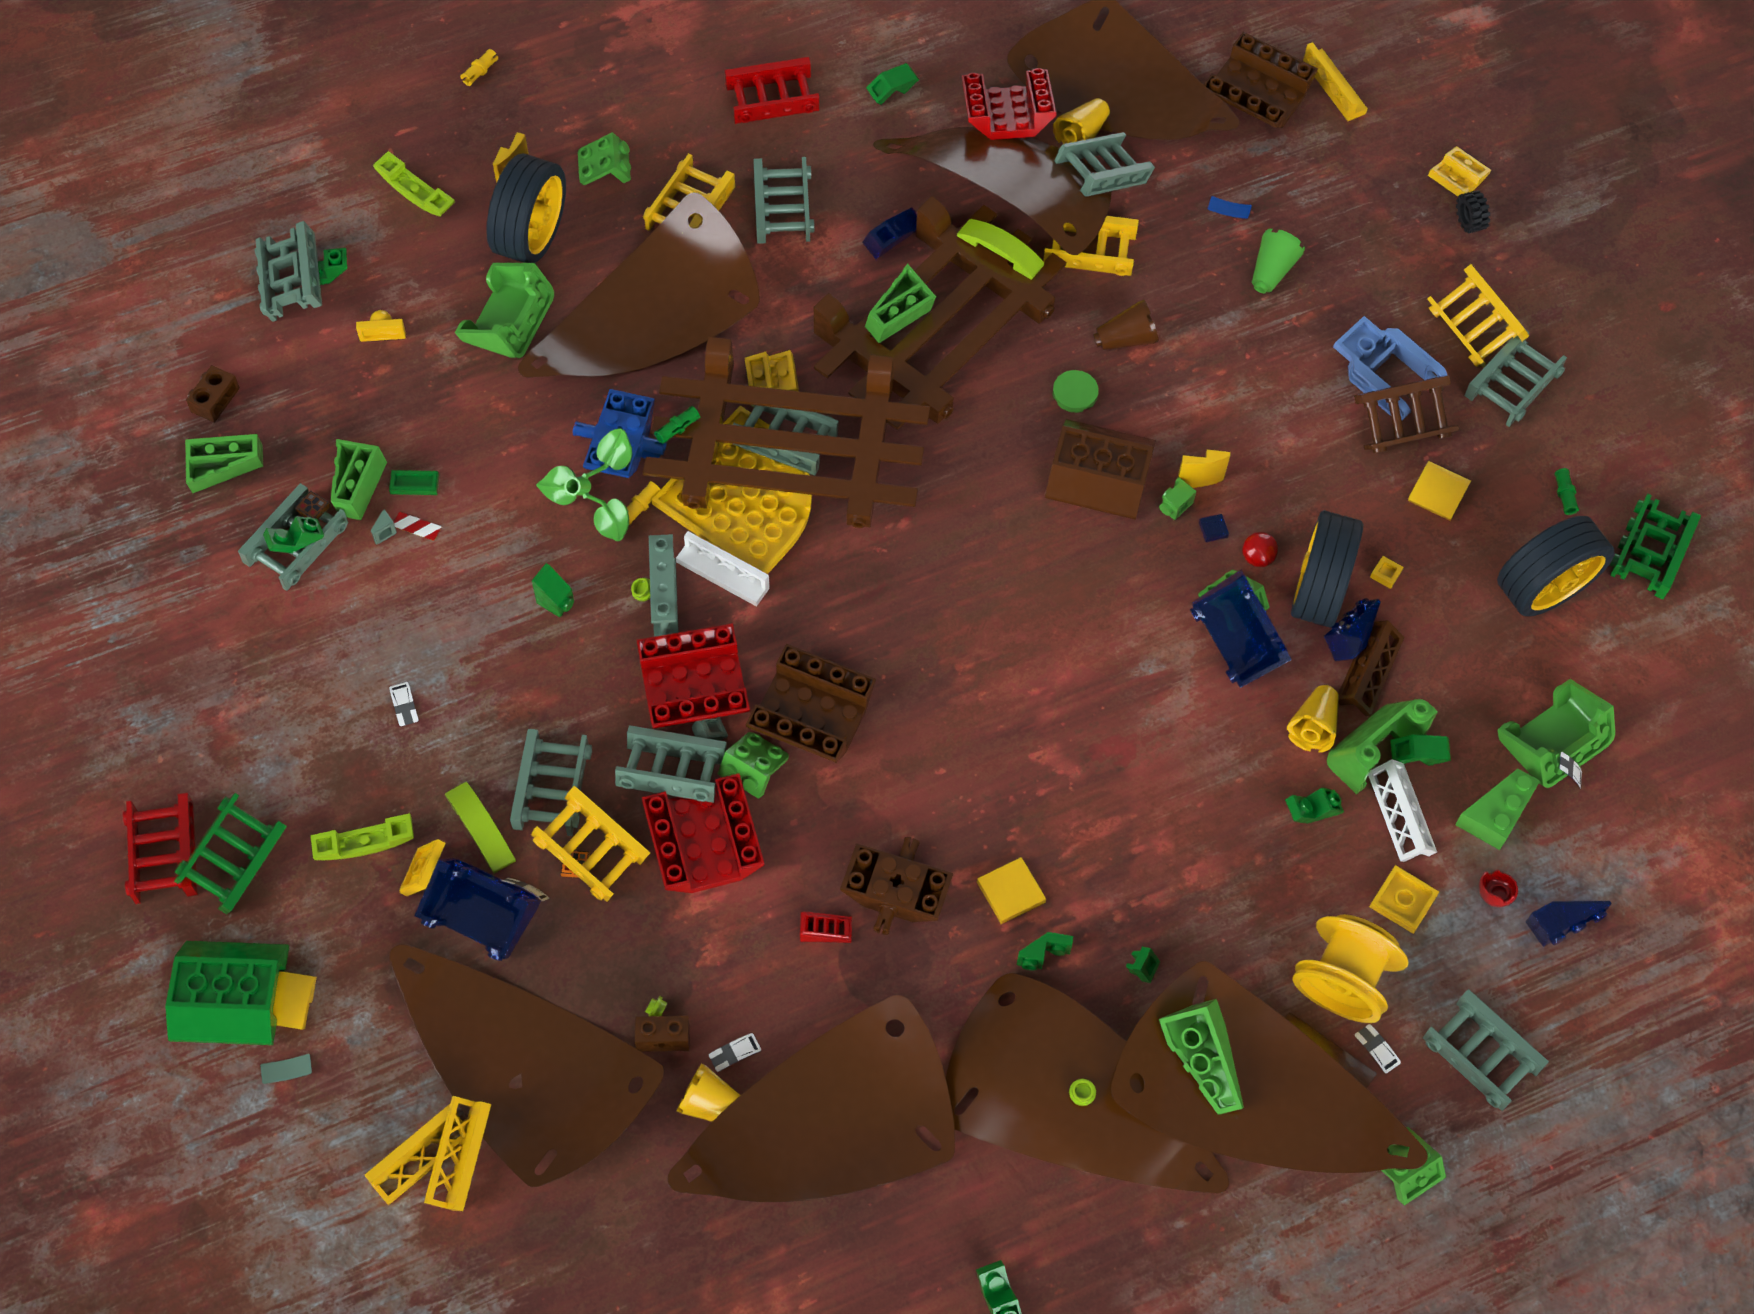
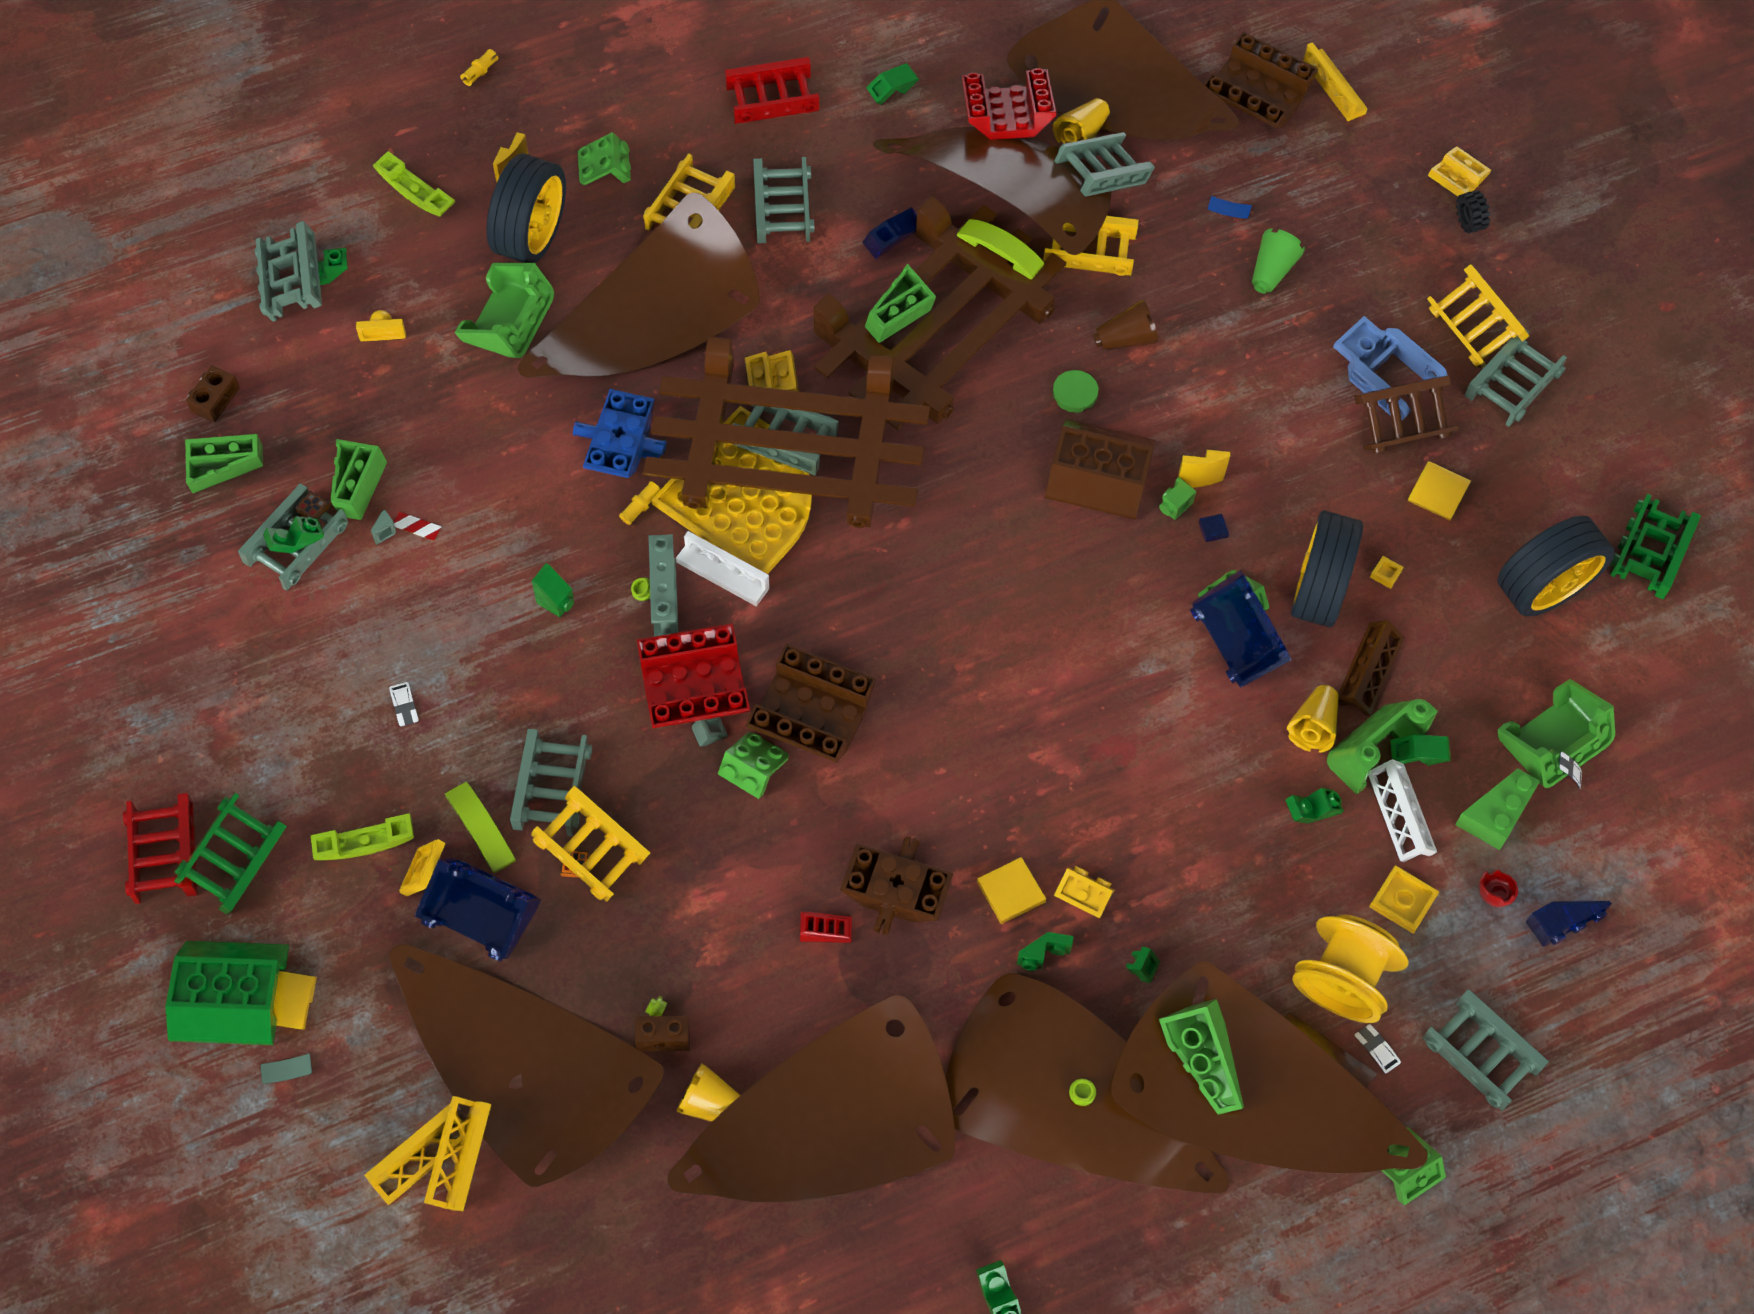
(414, 482): green tile -> none
(531, 889): sticker -> none
(563, 486): bright green plant -> none
(675, 745): sand green fence -> none
(677, 424): green pin -> none
(704, 841): red slope -> none
(734, 1051): sticker -> none
(1084, 891): none -> yellow bracket
(1260, 549): red hair -> none
(1353, 631): clear blue slope -> none
(1566, 491): green pin -> none

